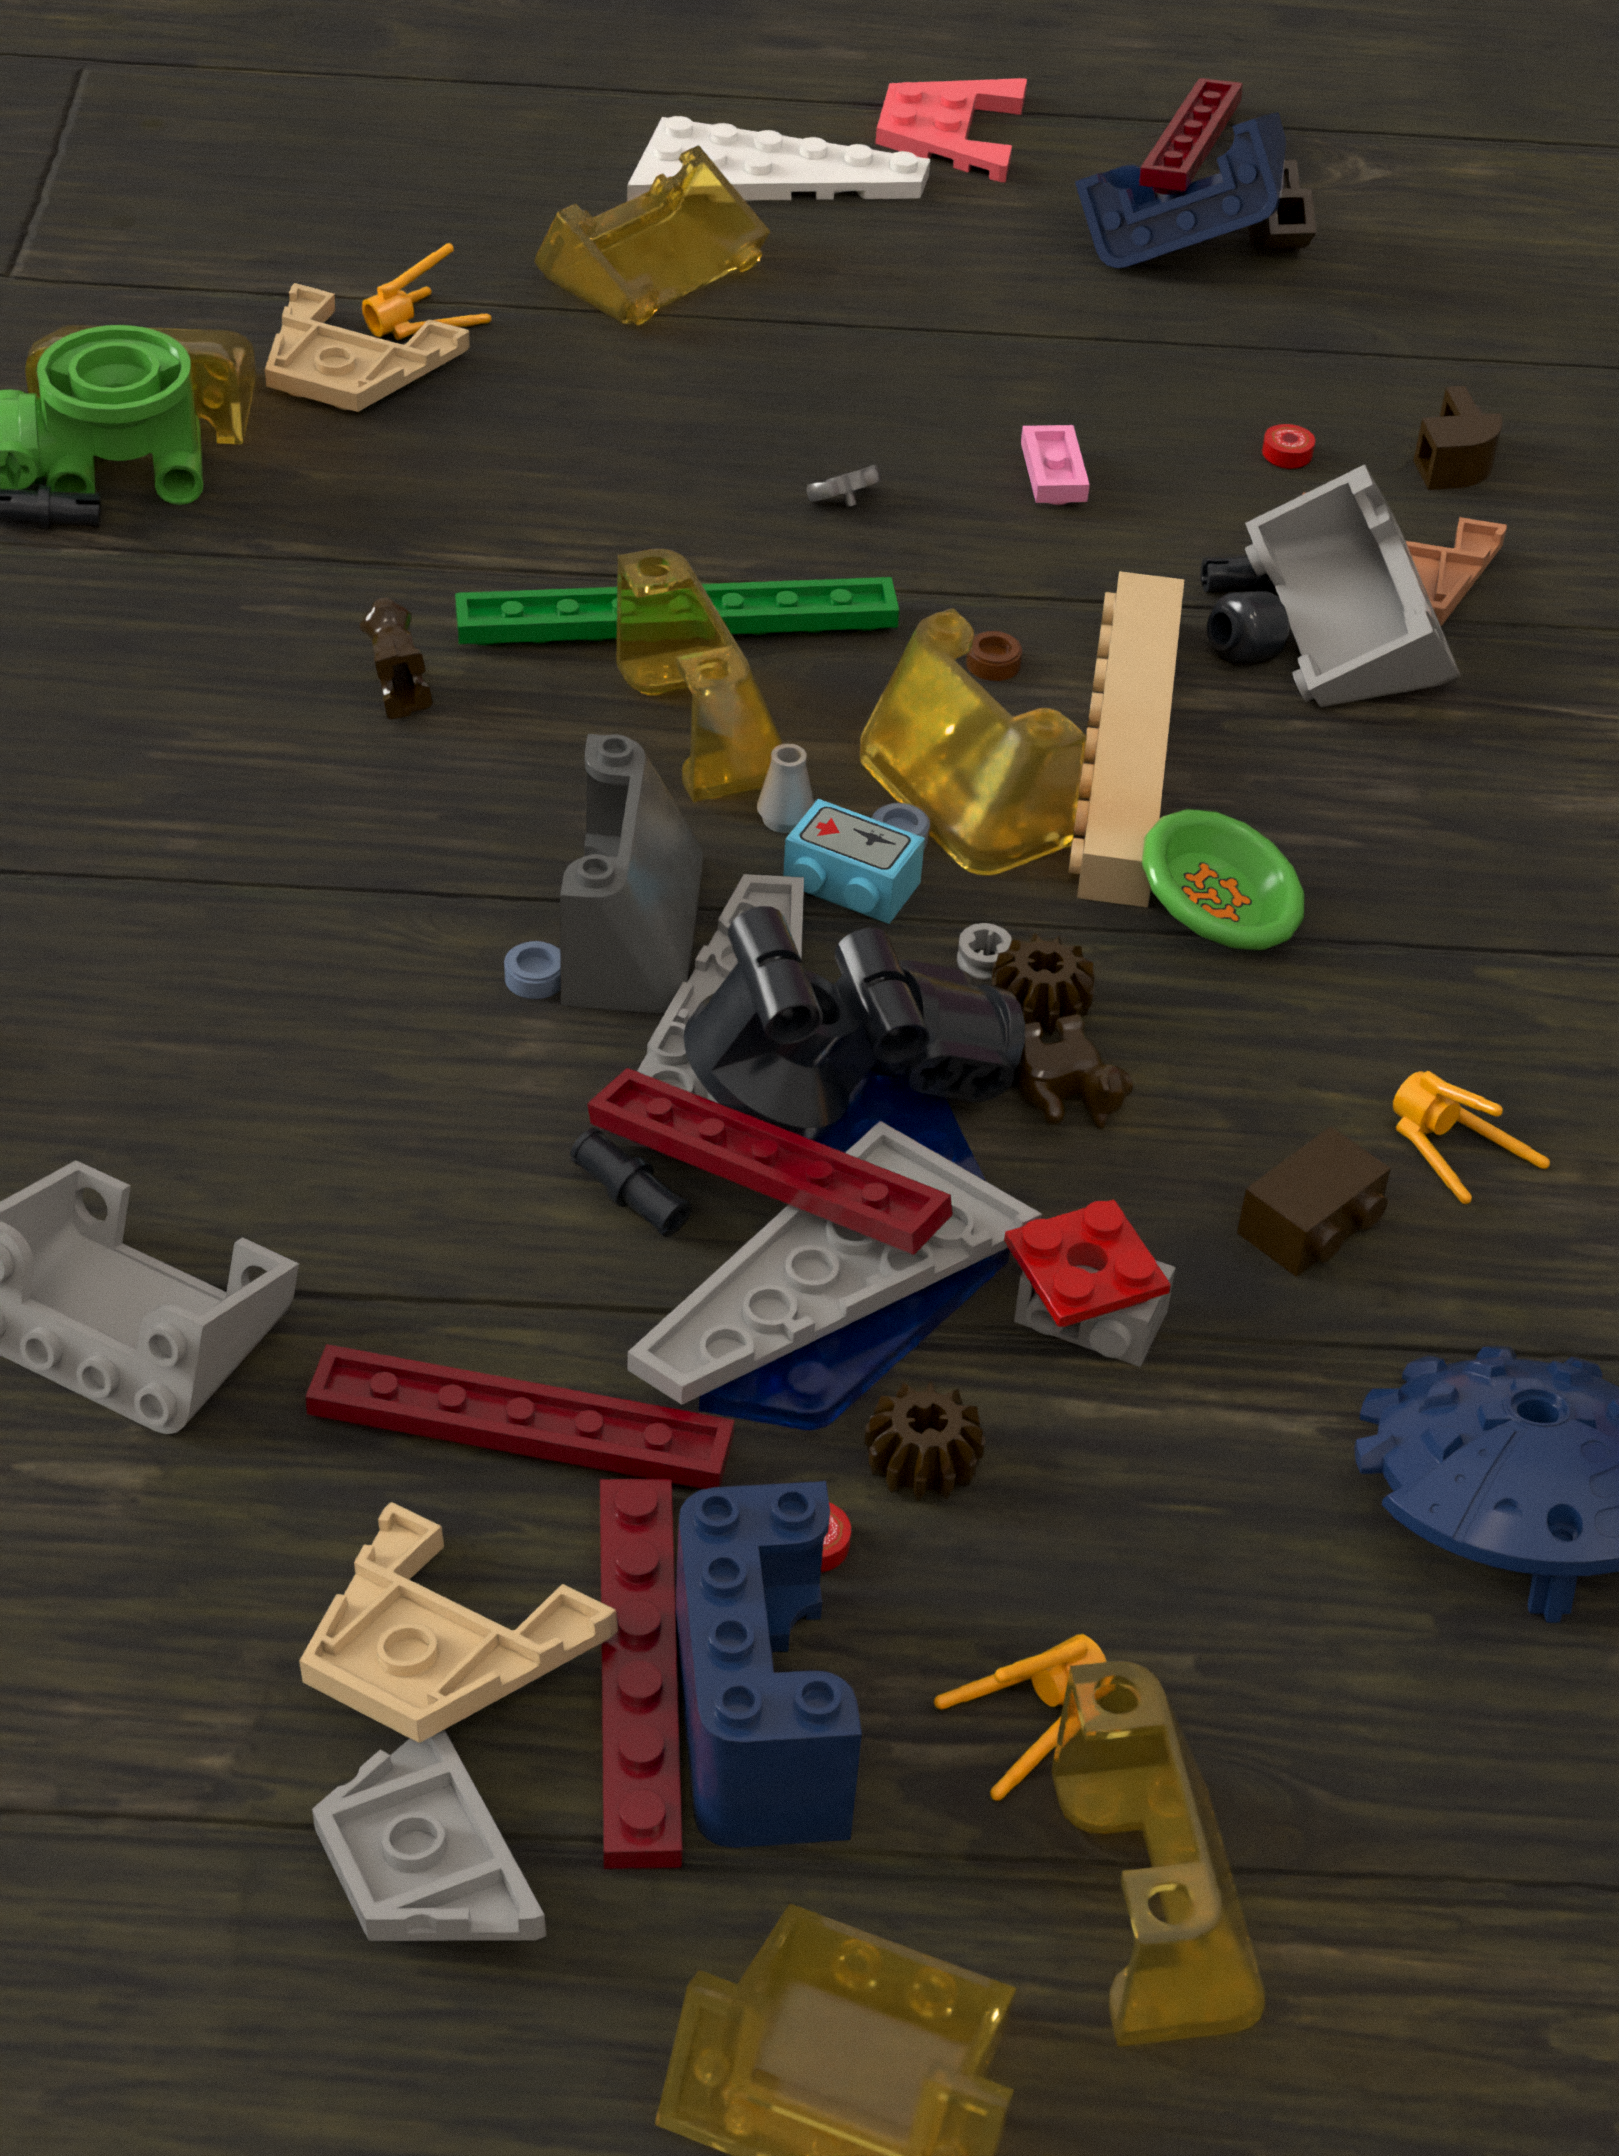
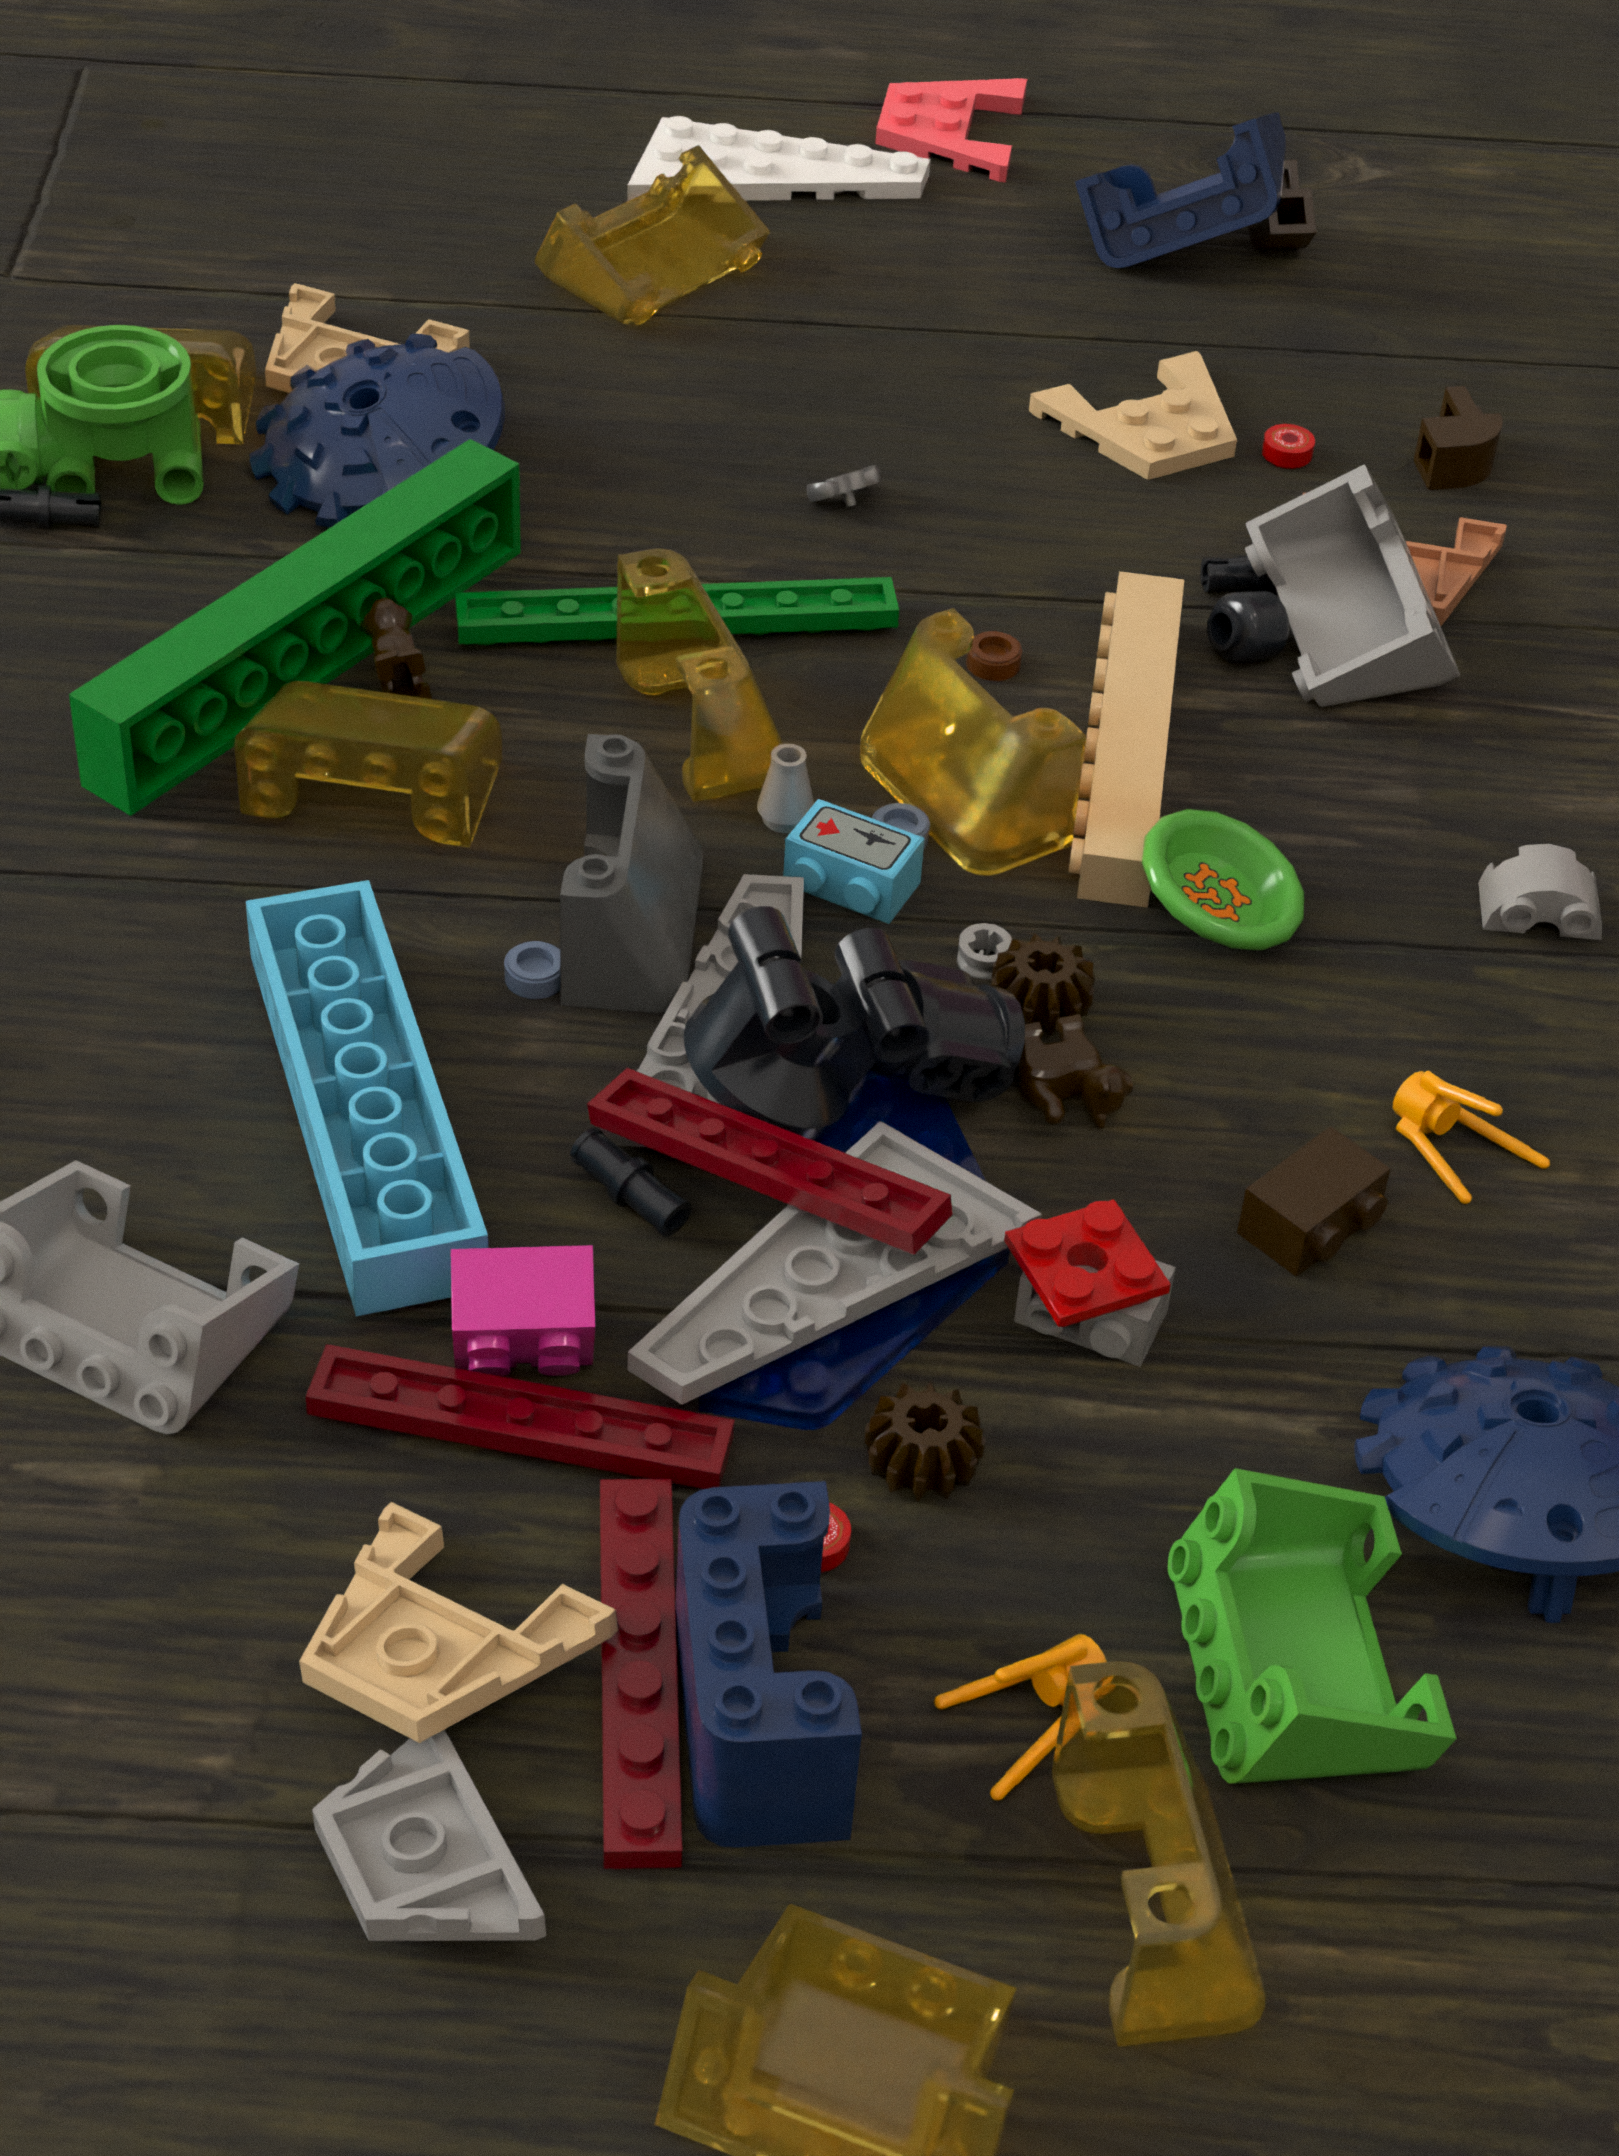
(297, 620): none -> green brick
(364, 1095): none -> medium azure brick
(372, 740): none -> clear yellow windscreen
(373, 423): none -> dark blue piece
(392, 308): light orange plant -> none
(523, 1308): none -> dark pink piece
(1055, 464): bright pink plate -> none
(1152, 434): none -> tan wing
(1190, 136): dark red plate -> none
(1286, 1636): none -> bright green windscreen
(1541, 887): none -> light grey cylinder

